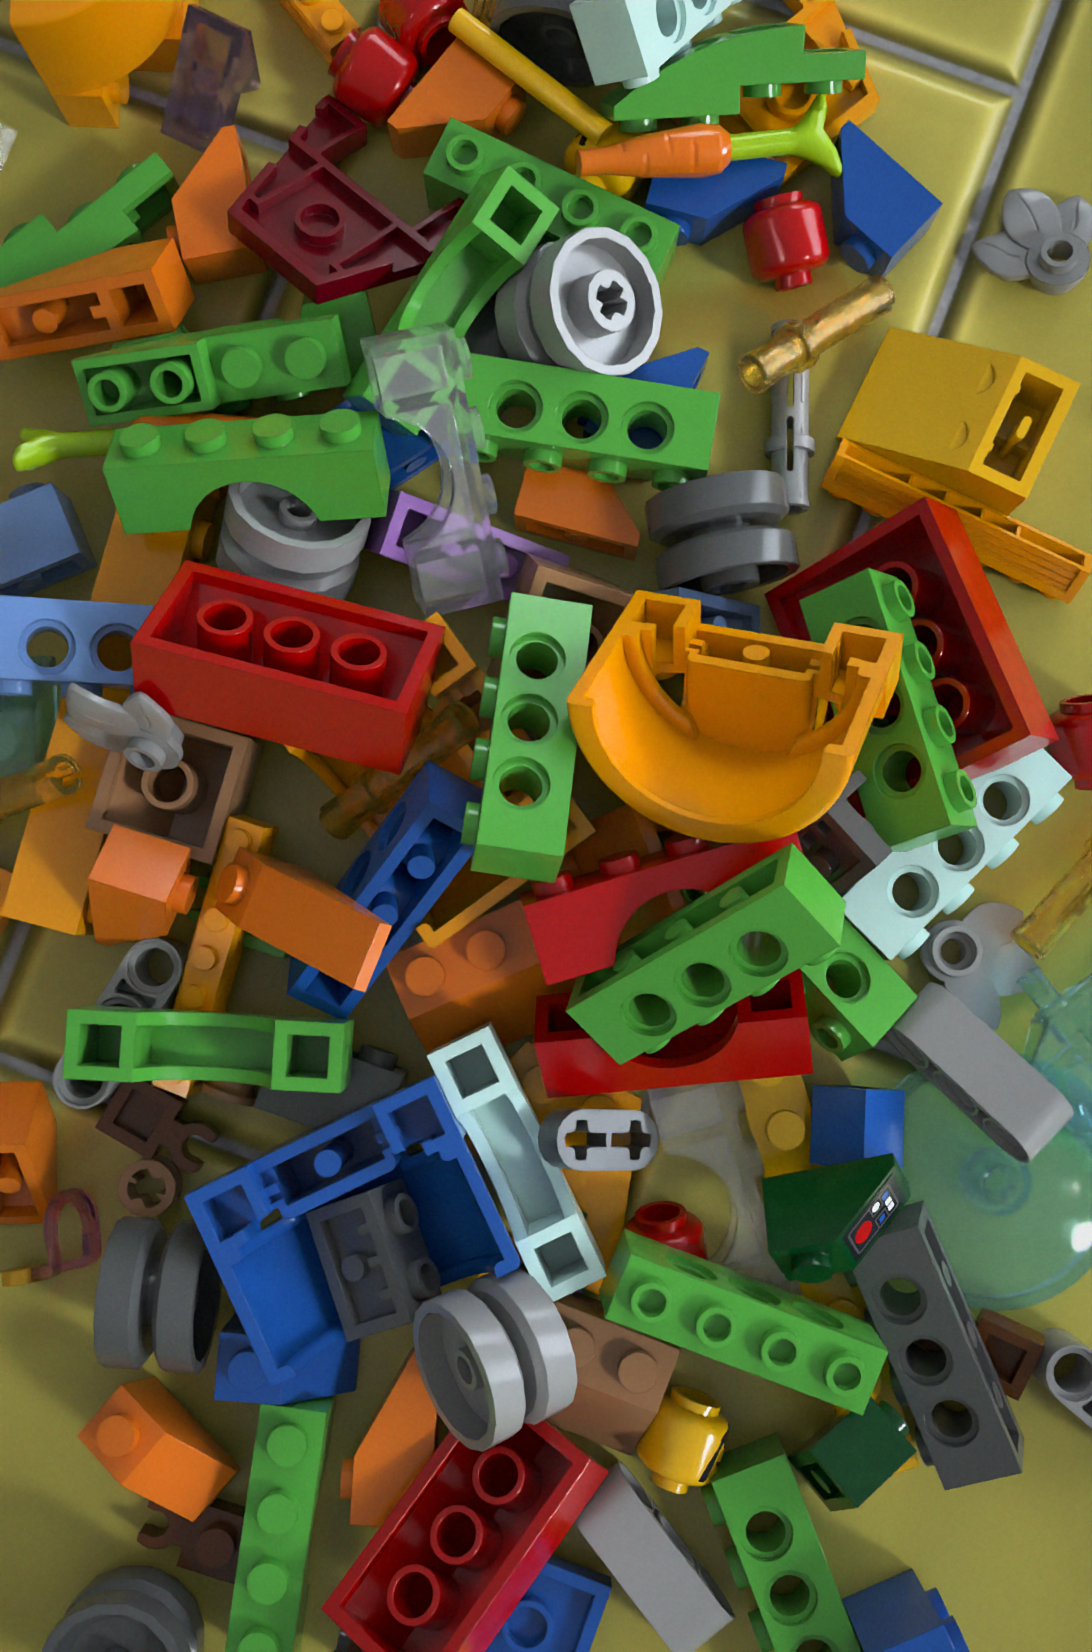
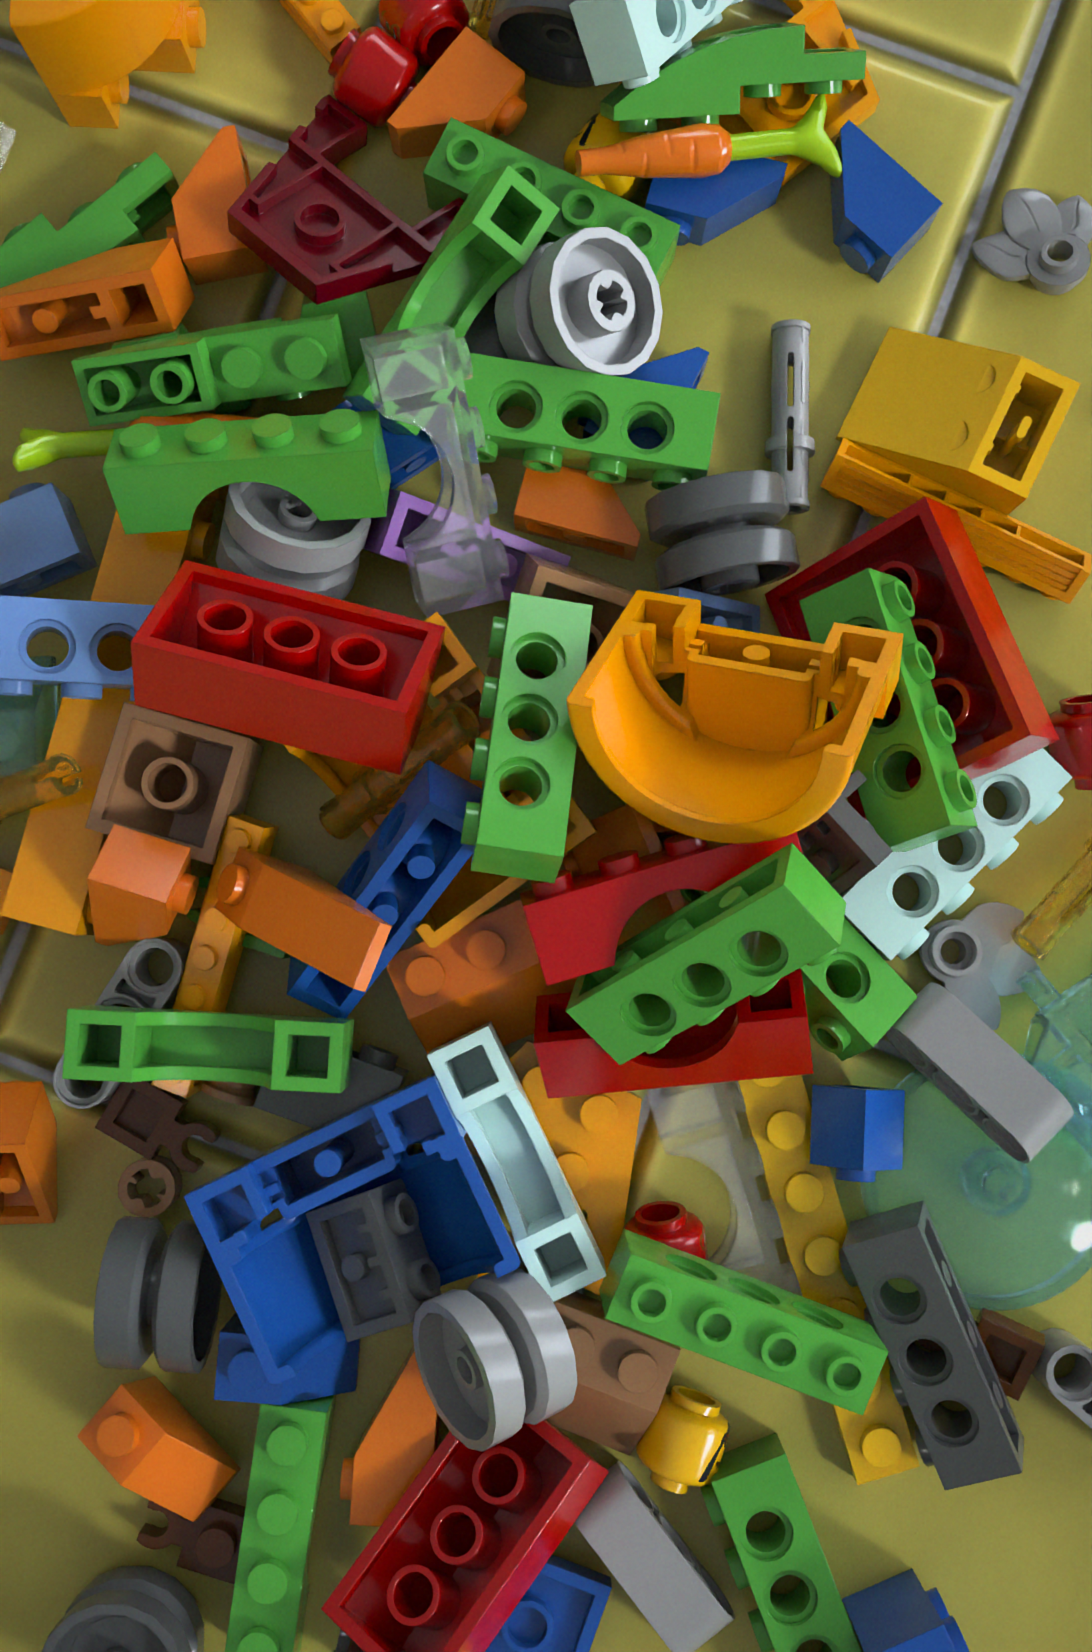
(90, 1240): clear pink piece -> none
(135, 728): light grey plate -> none
(209, 75): slope -> none
(529, 76): yellow bar -> none
(598, 1152): beam -> none
(785, 240): red head -> none
(800, 343): clear yellow pin -> none
(831, 1215): dark green slope -> none
(853, 1455): dark green slope -> none

